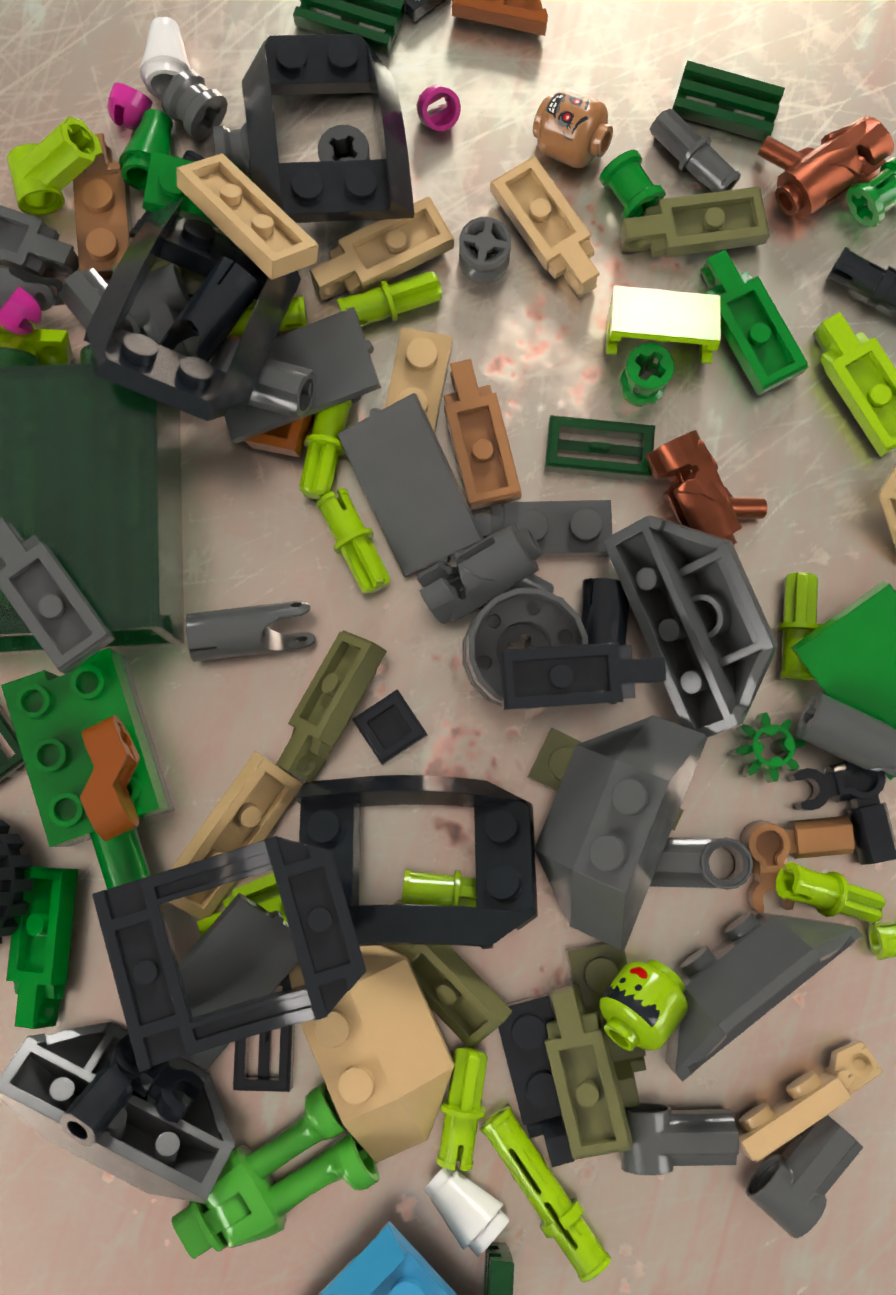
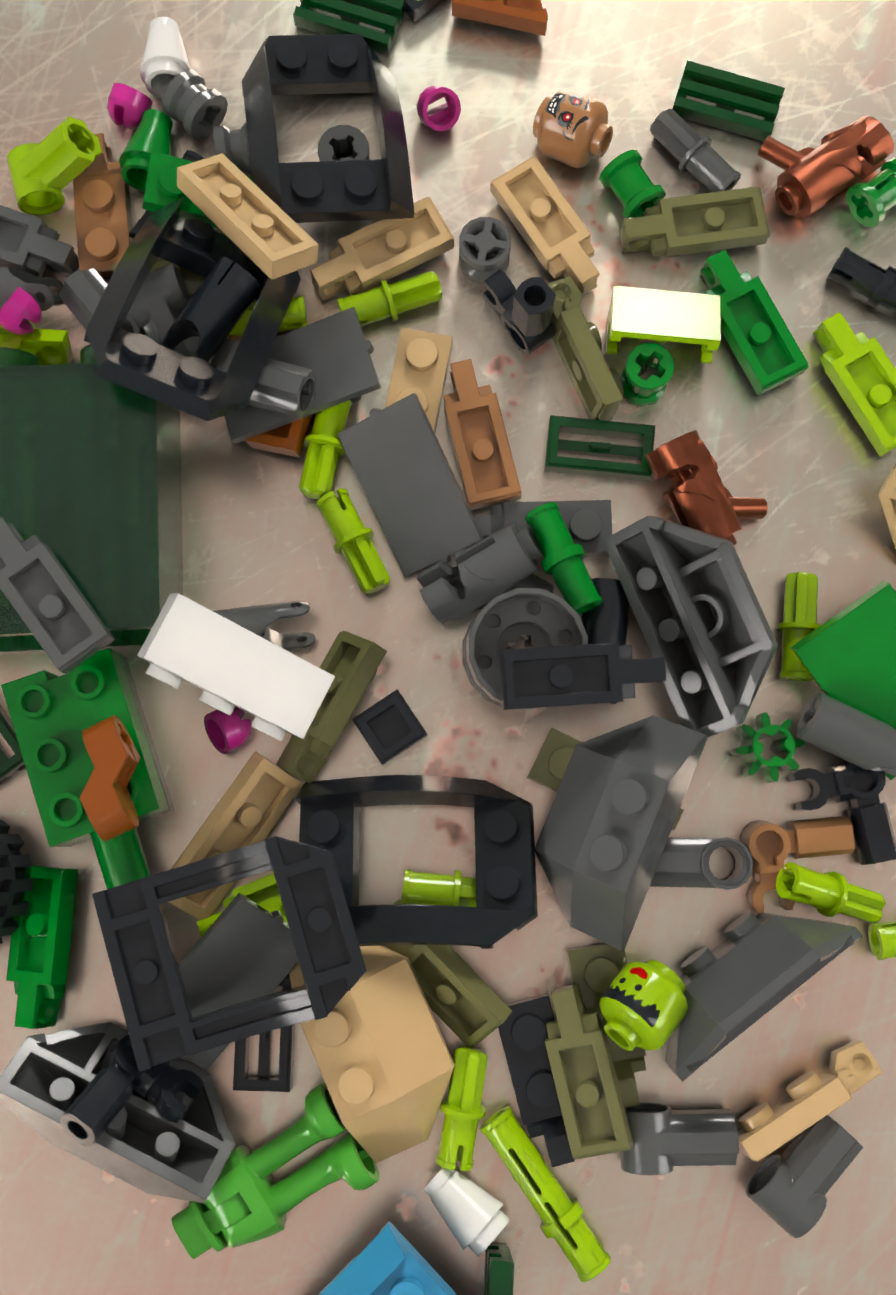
(227, 731): none -> dark pink hinge
(234, 668): none -> white wedge
(523, 311): none -> black bar
(563, 558): none -> green pin
(581, 353): none -> olive hinge

